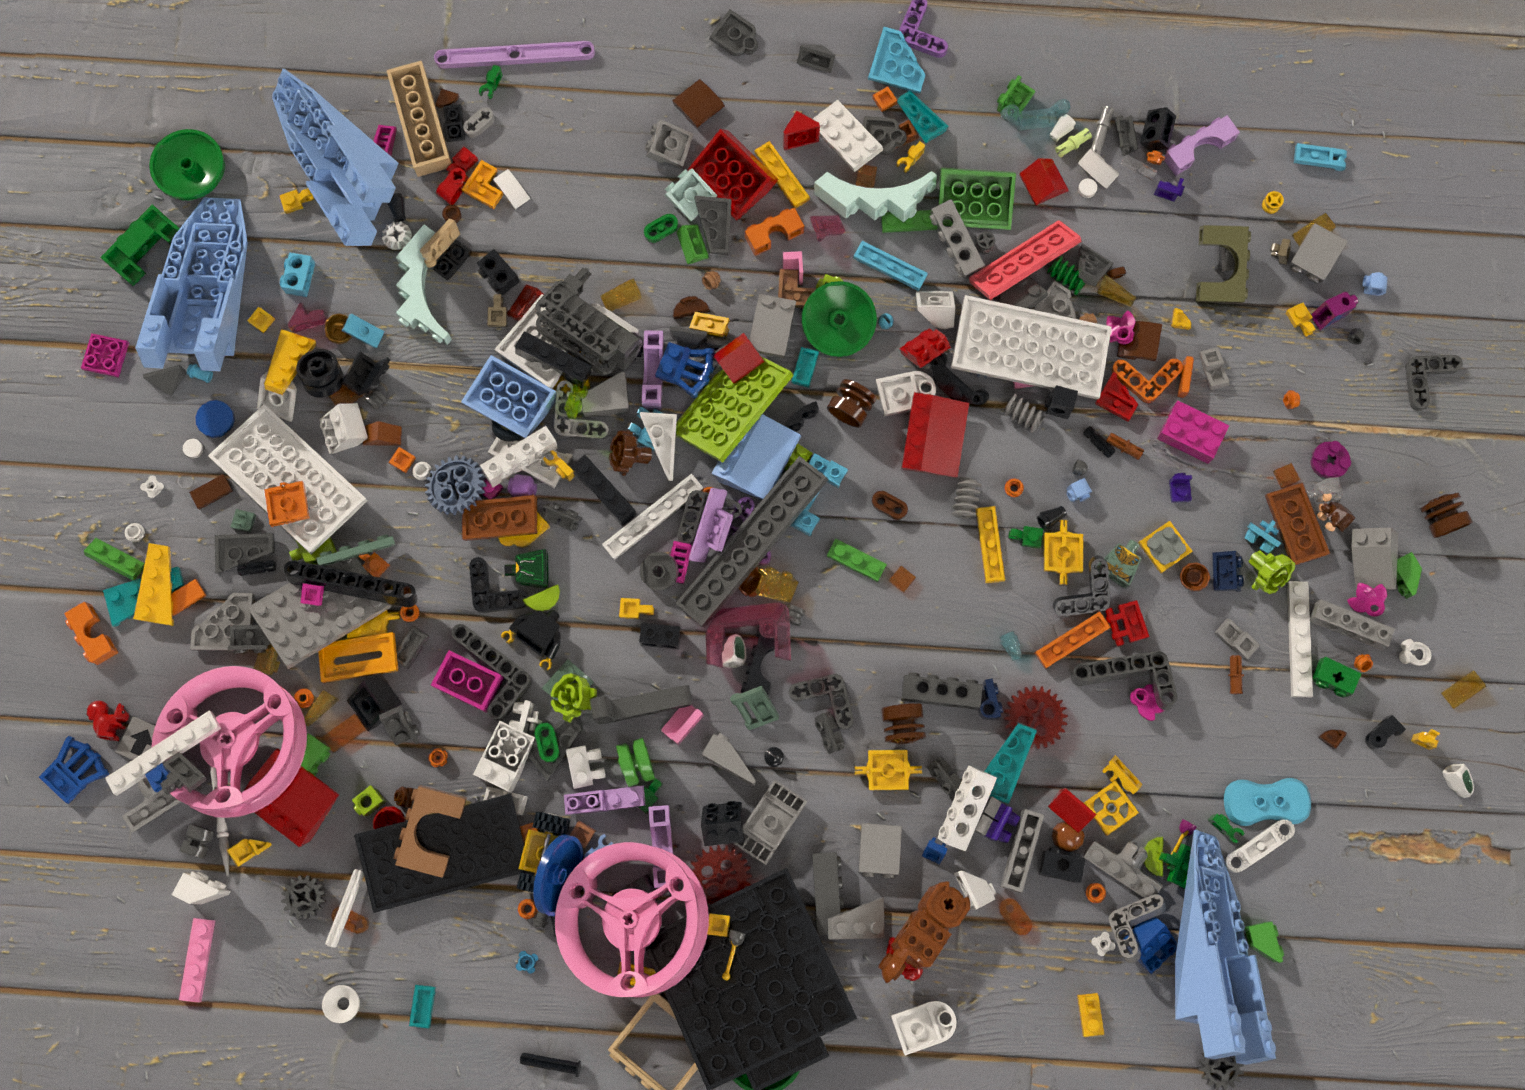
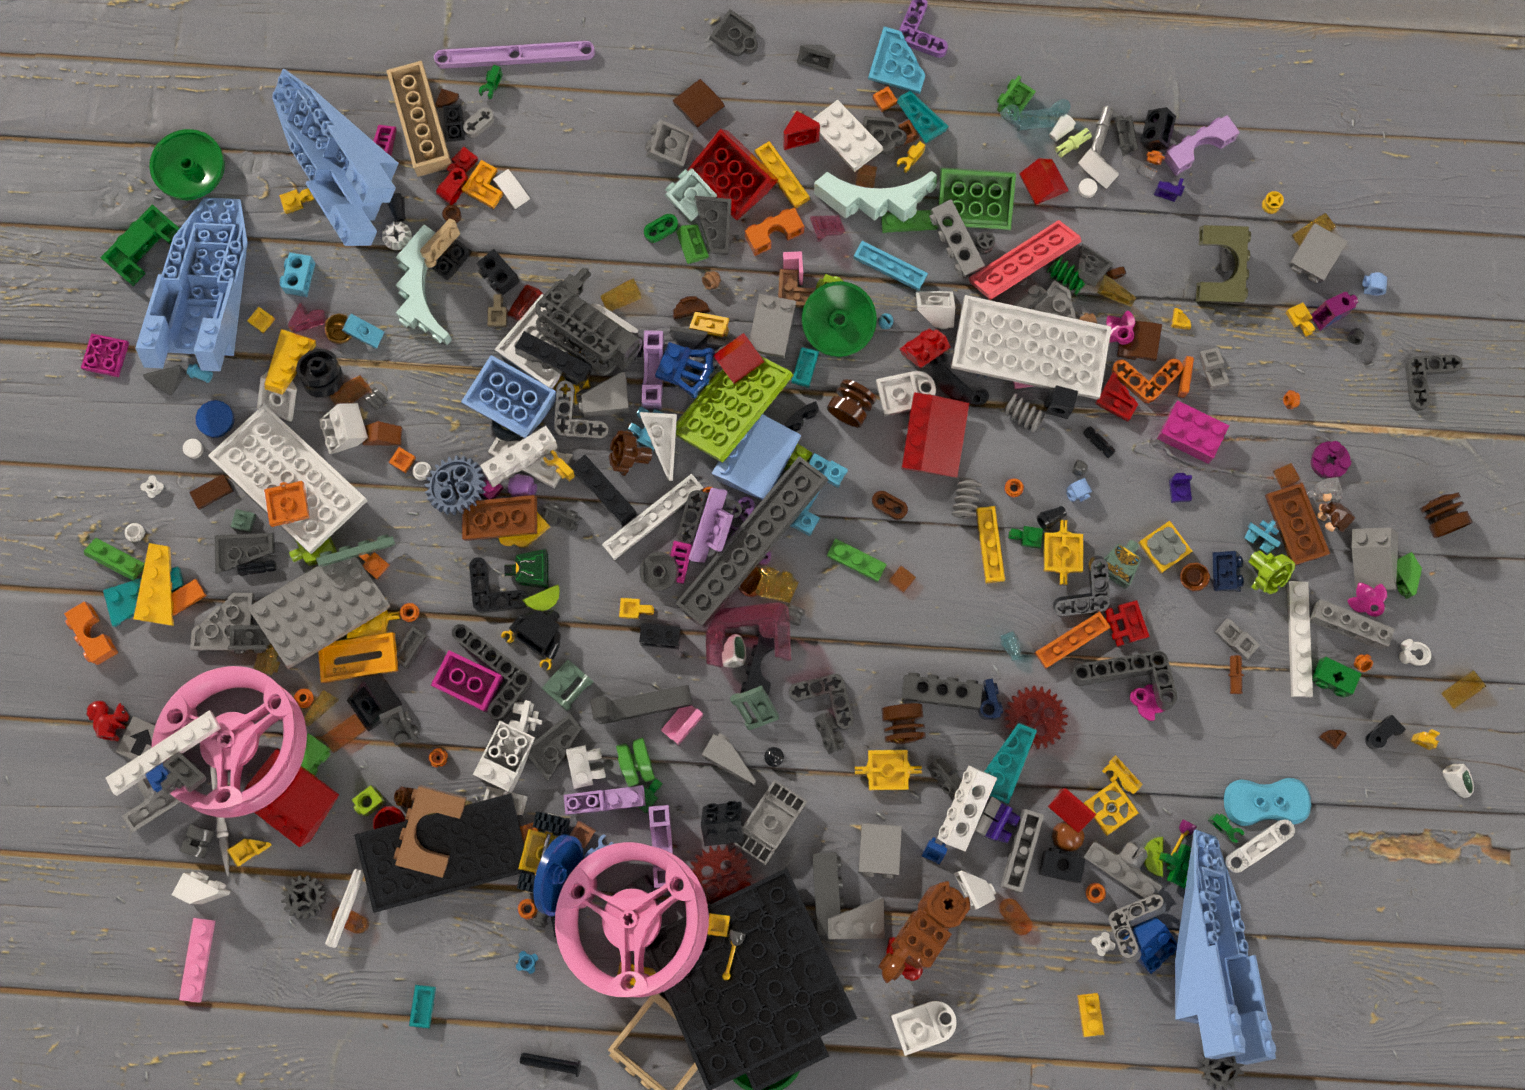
(63, 779): blue plate -> none
(312, 594): dark pink plate -> none
(331, 1008): white piece -> none
(358, 589): black beam -> none
(364, 374): black bracket -> none
(546, 743): green plate -> none
(573, 404): clear neon green plate -> none
(574, 698): lime piece -> none
(1125, 446): dark orange axle -> none
(1263, 939): bright green slope -> none
(1282, 251): dark tan tile -> none
(1320, 156): medium azure plate -> none

